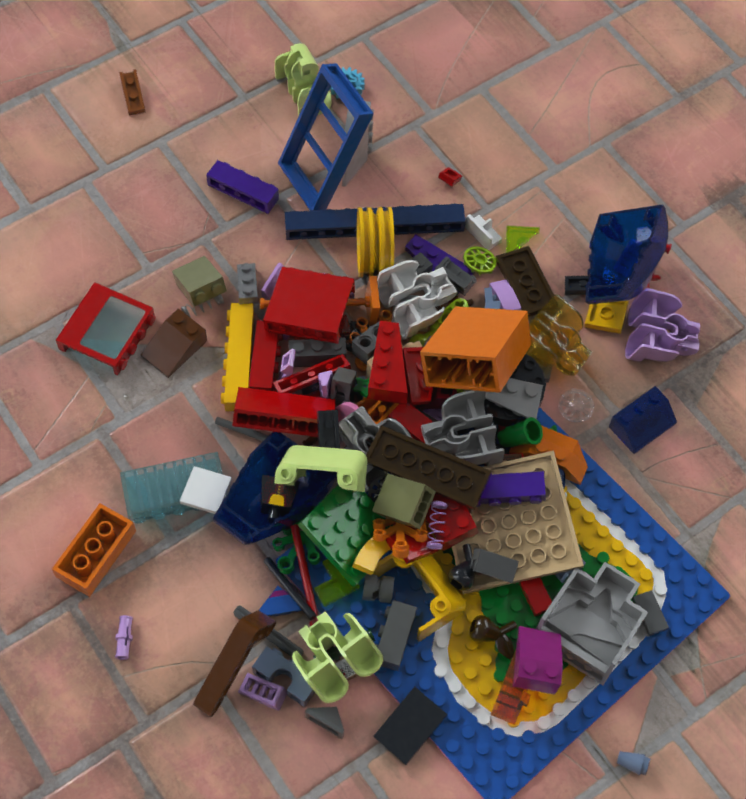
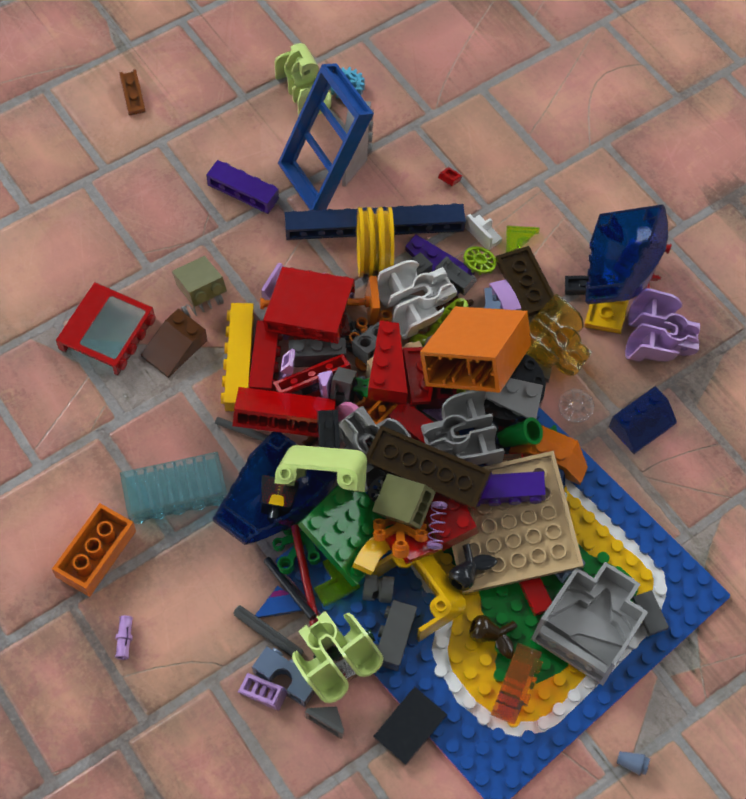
(205, 490): white tile -> none
(230, 660): reddish brown beam -> none
(247, 283): flat silver plate -> none
(494, 565): dark grey hinge -> none
(538, 660): magenta slope -> none

